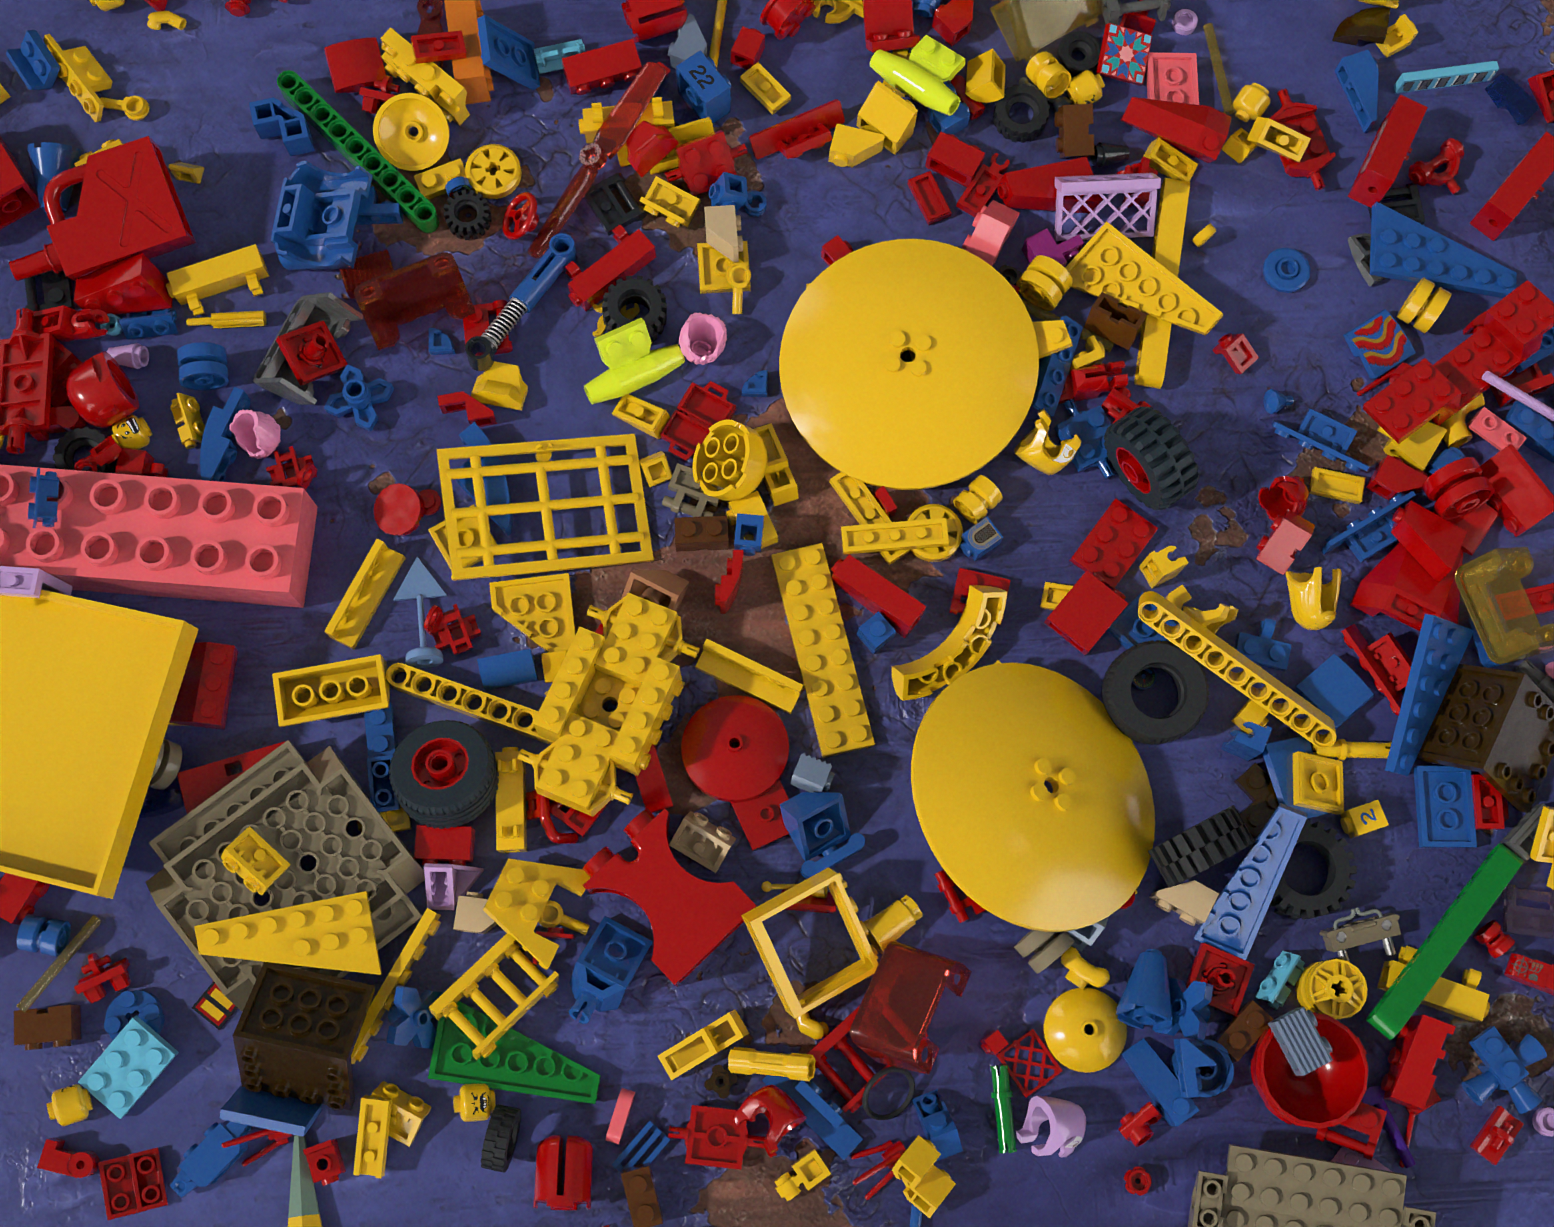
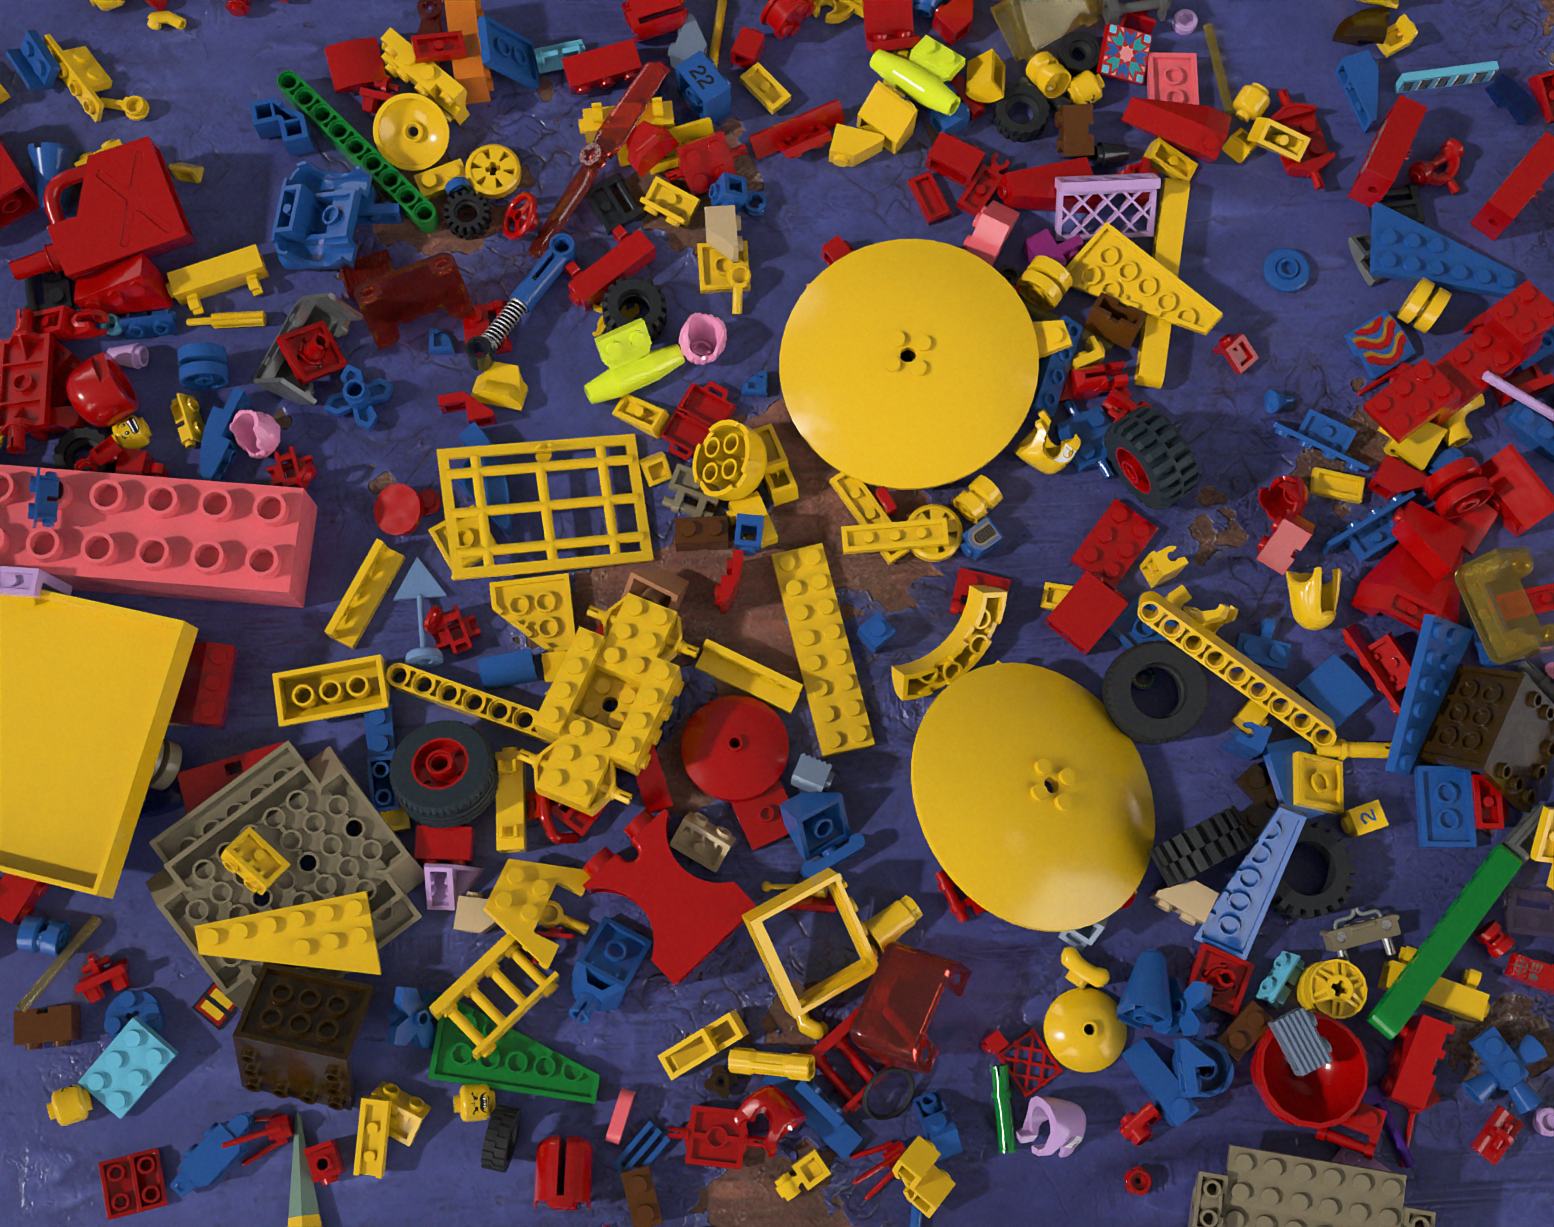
(67, 1162): red leg -> none
(270, 1112): blue tile -> none
(397, 976): yellow plate -> none
(878, 594): red slope -> none
(1045, 946): dark tan wheel -> none
(1204, 235): yellow tile -> none
(1495, 430): coral bracket -> none

